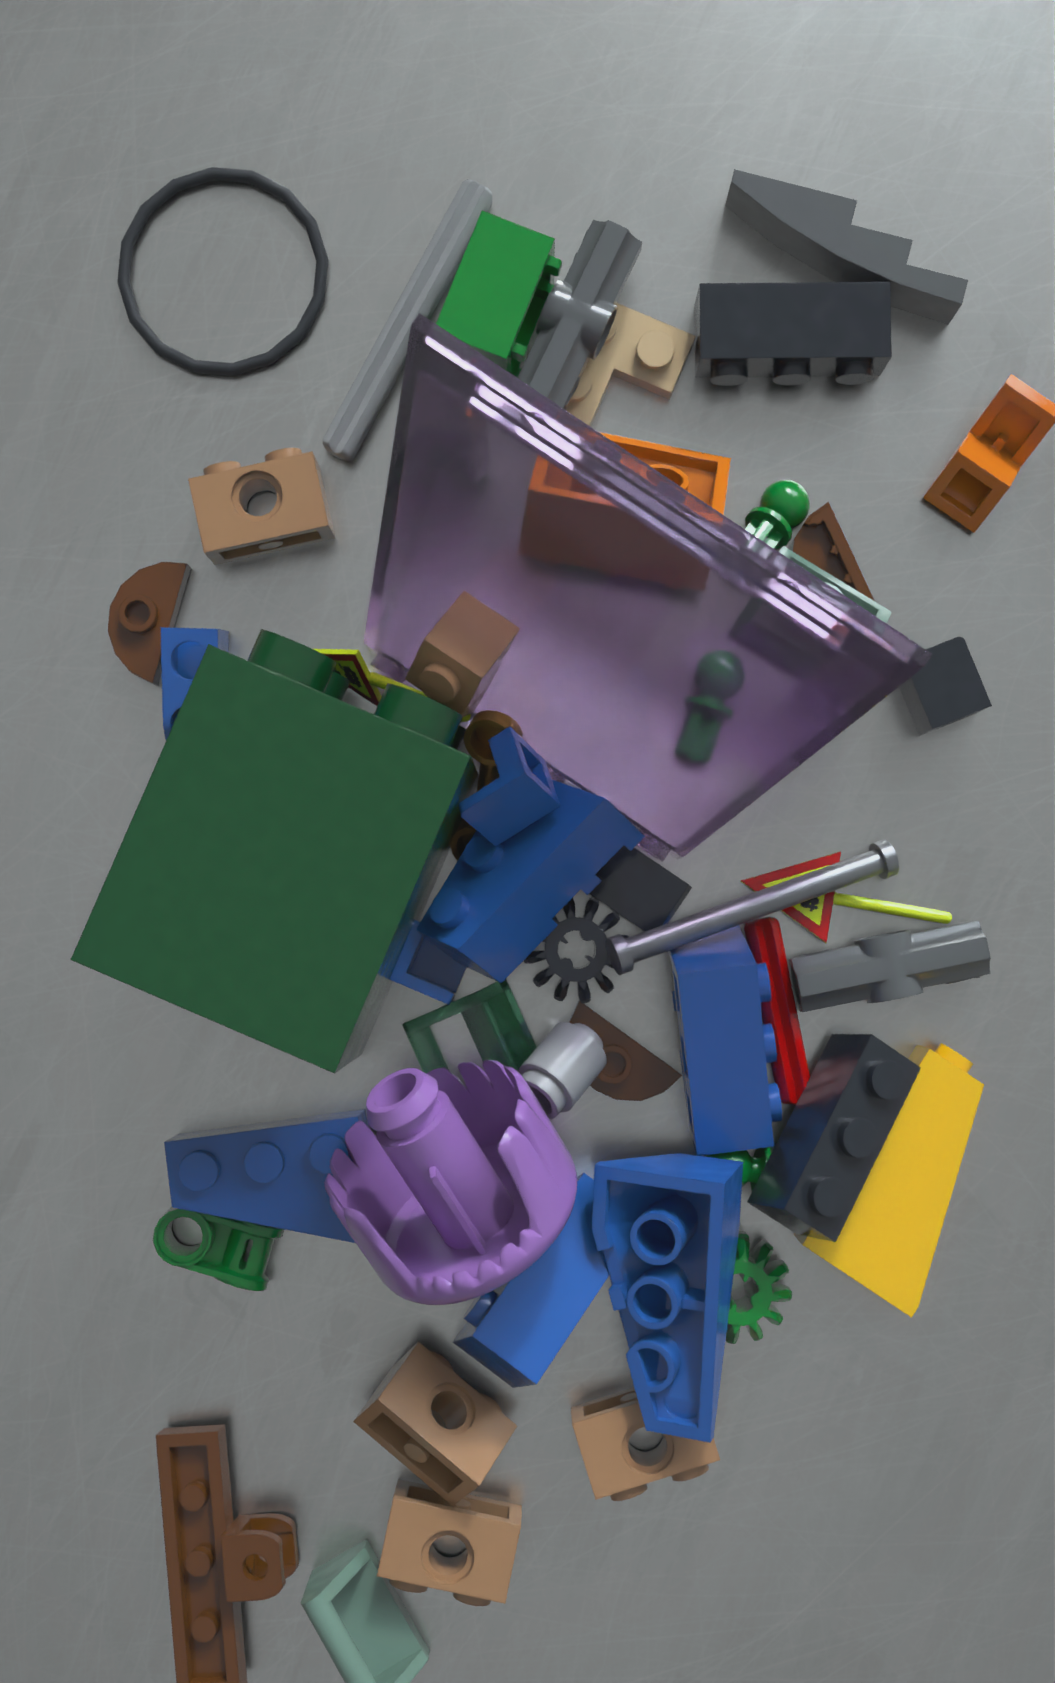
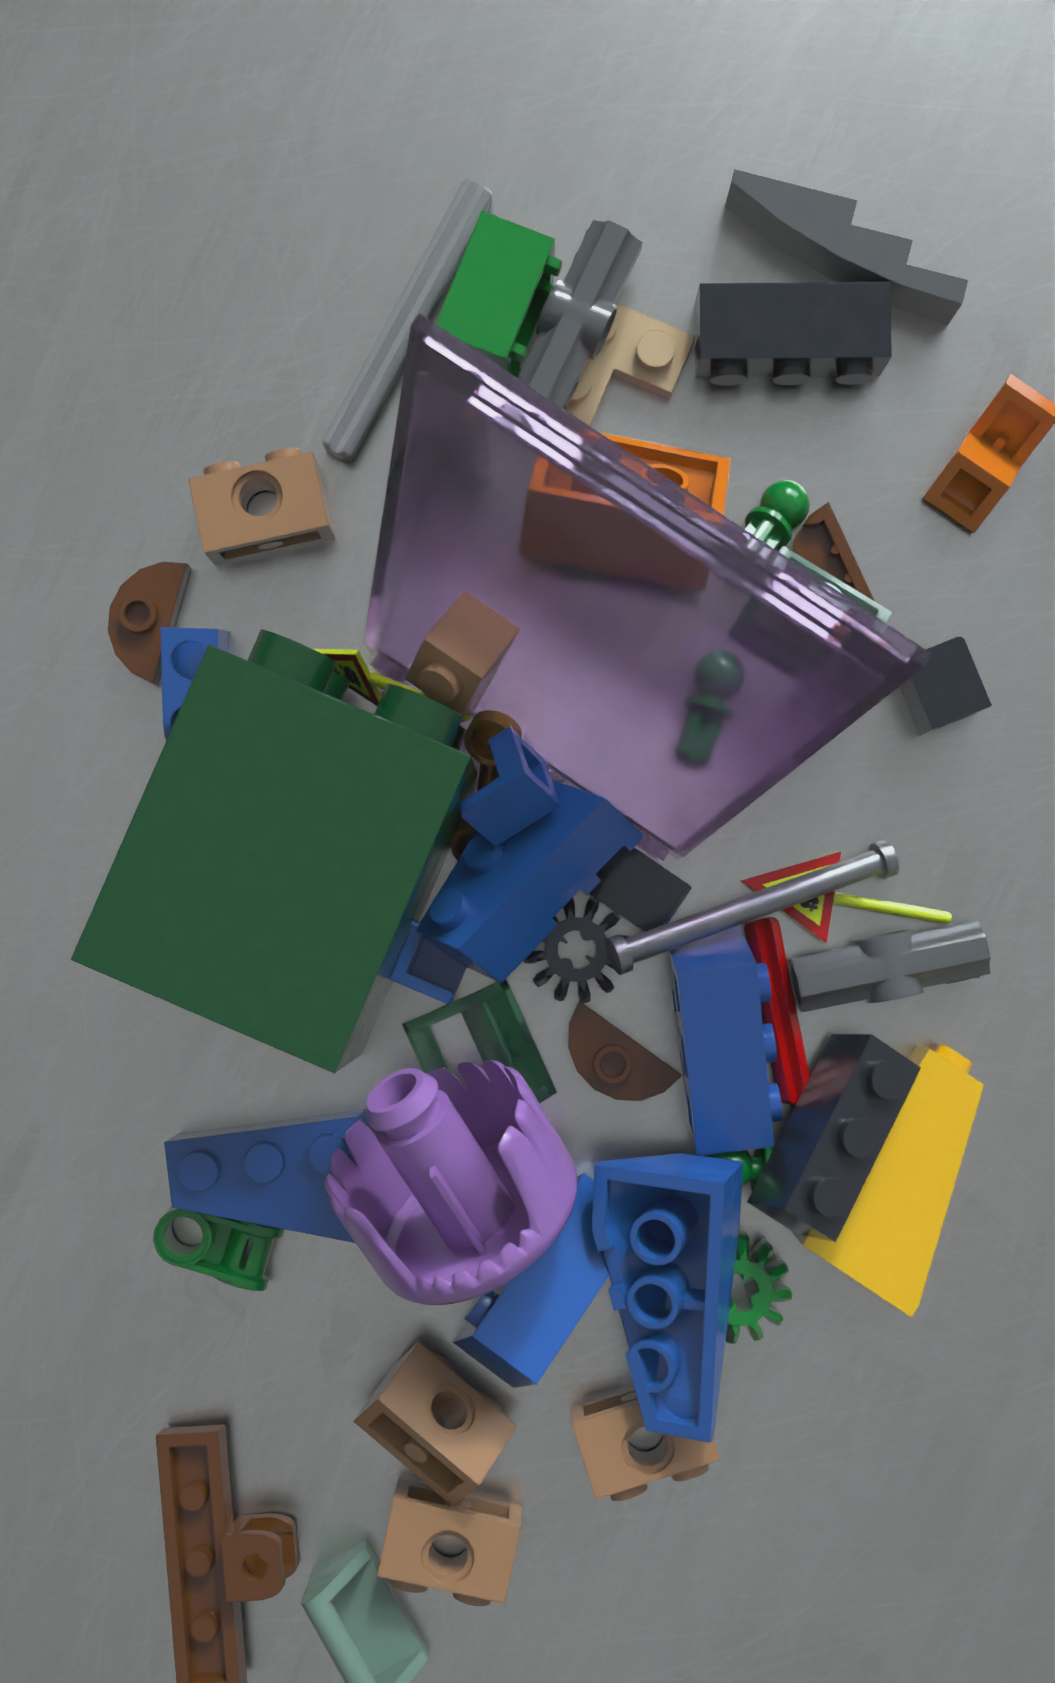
(192, 180): black piece -> none
(564, 1066): light grey brick -> none

